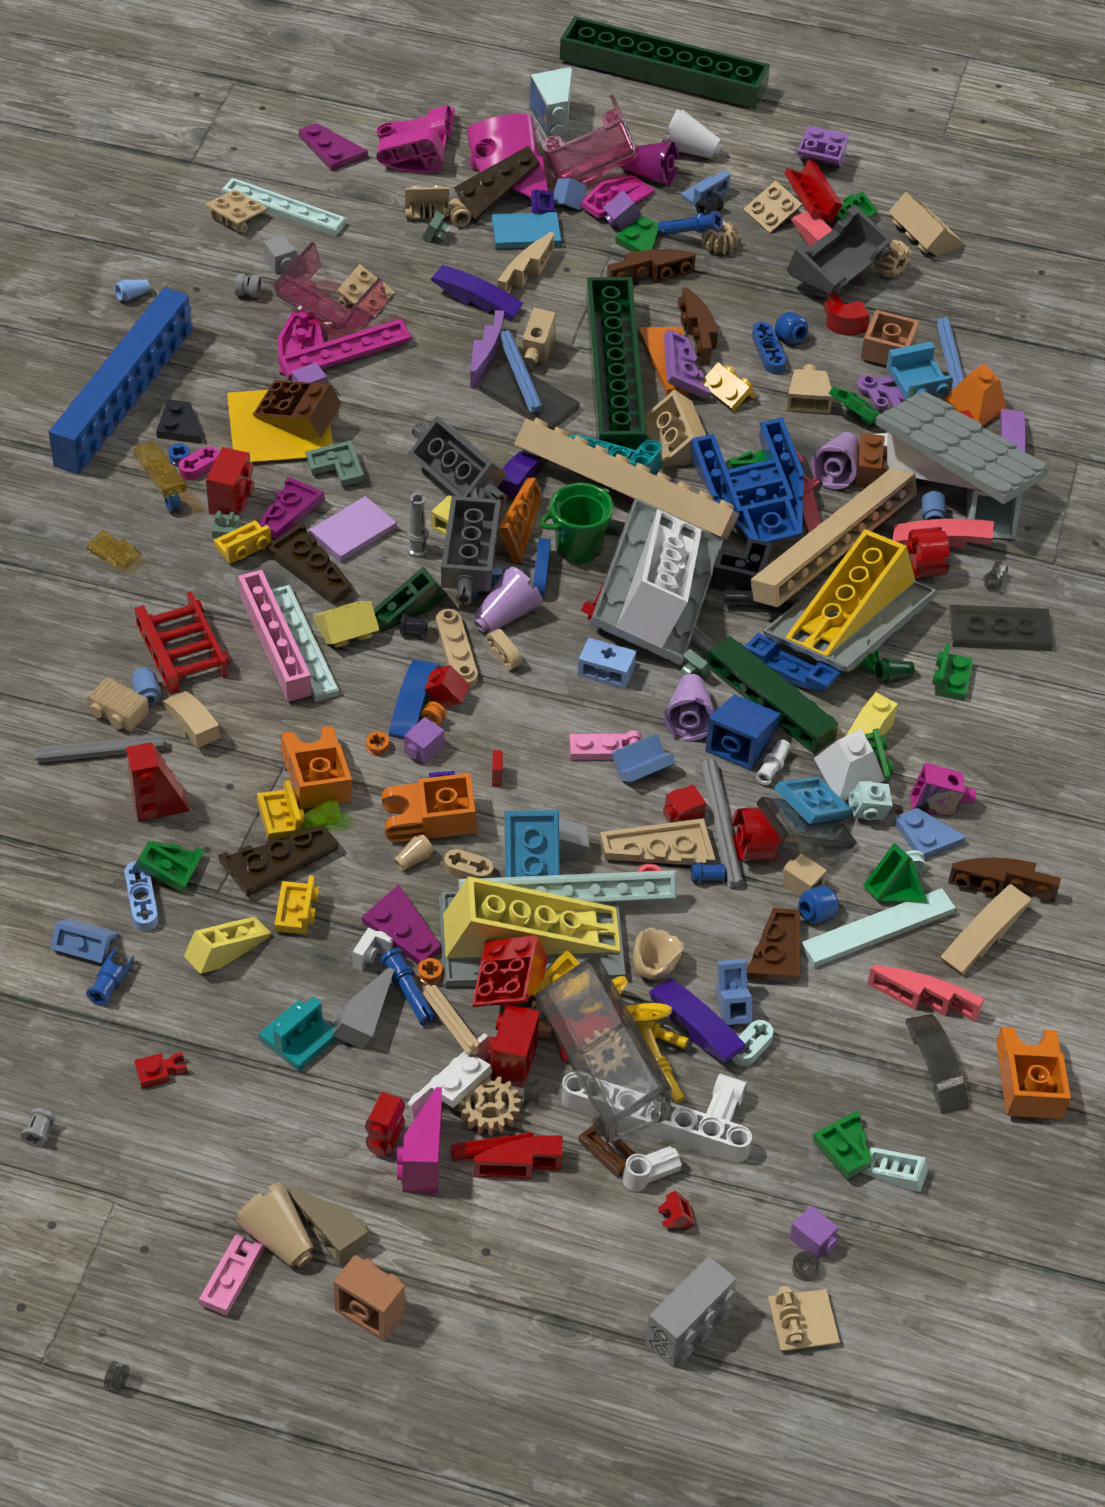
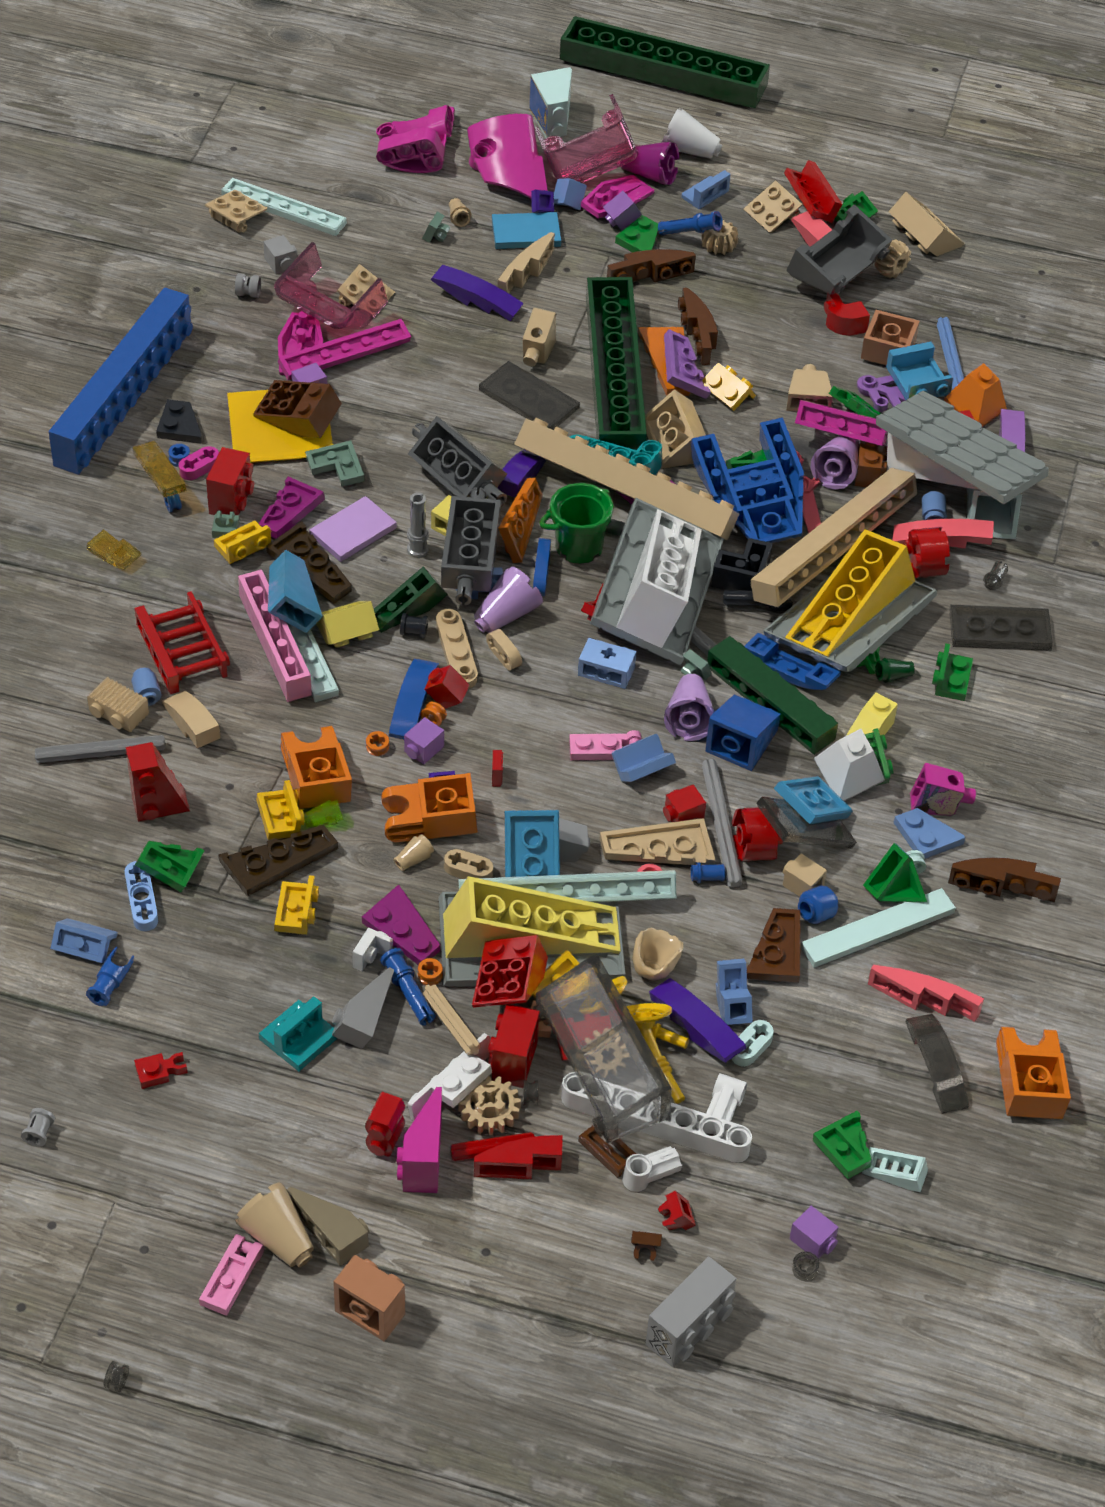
(130, 289): light blue cone -> none
(223, 943): light yellow slope -> none
(292, 593): none -> dark azure slope
(330, 147): magenta wing -> none
(426, 198): tan hinge -> none
(486, 350): medium lavender slope -> none
(490, 185): dark brown wing -> none
(520, 371): medium blue axle -> none
(647, 1240): none -> reddish brown tile
(710, 204): black bush -> none
(770, 340): blue beam -> none
(773, 762): white pin -> none
(791, 328): blue head -> none
(802, 1319): tan hinge -> none
(823, 146): medium lavender slope -> none
(840, 422): none -> dark pink fence
(870, 800): light aqua brick -> none
(985, 929): tan slope -> none

